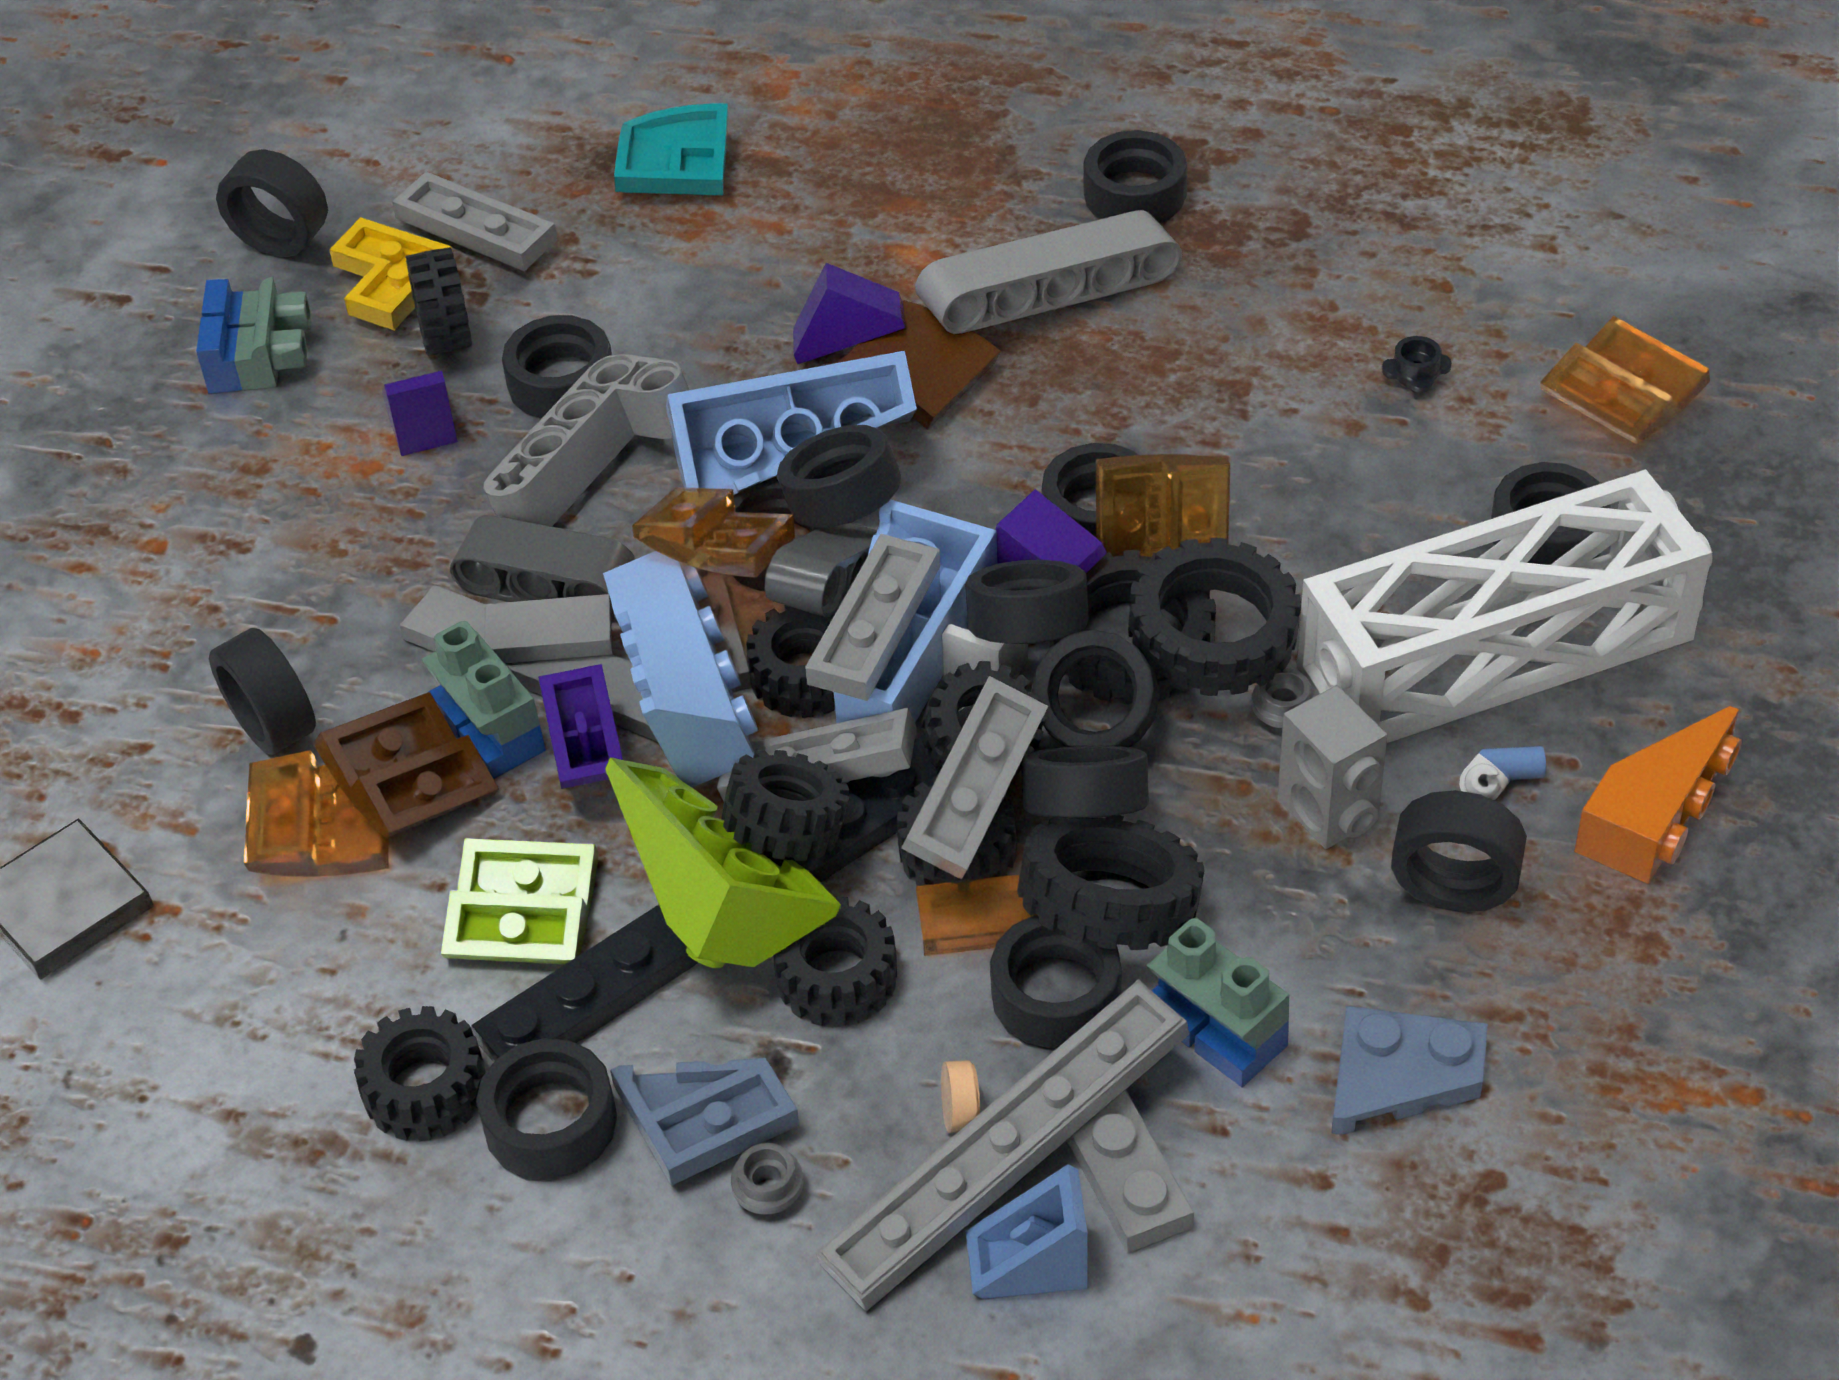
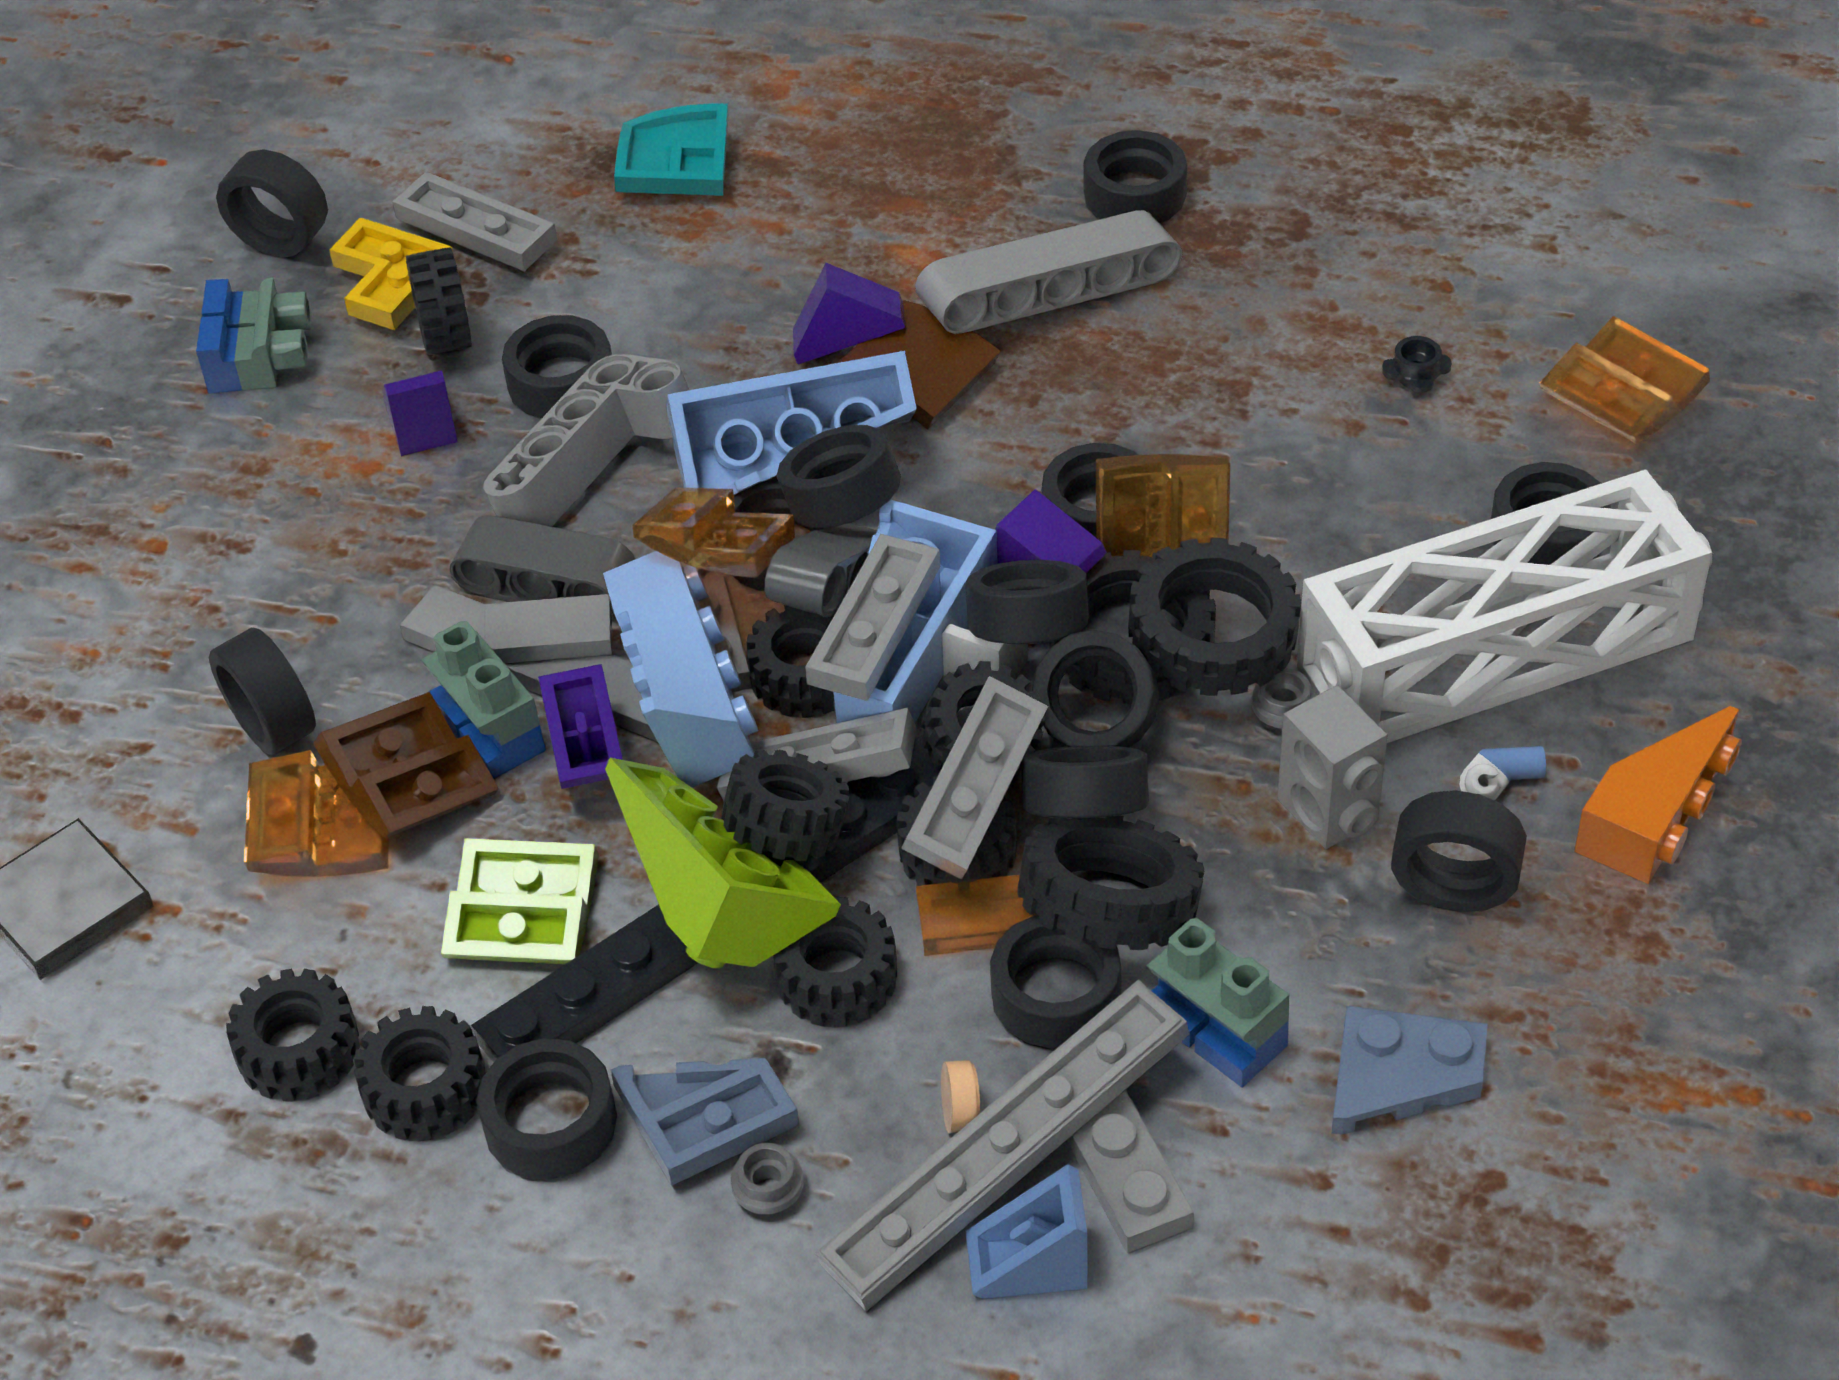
(297, 1066): none -> black tyre

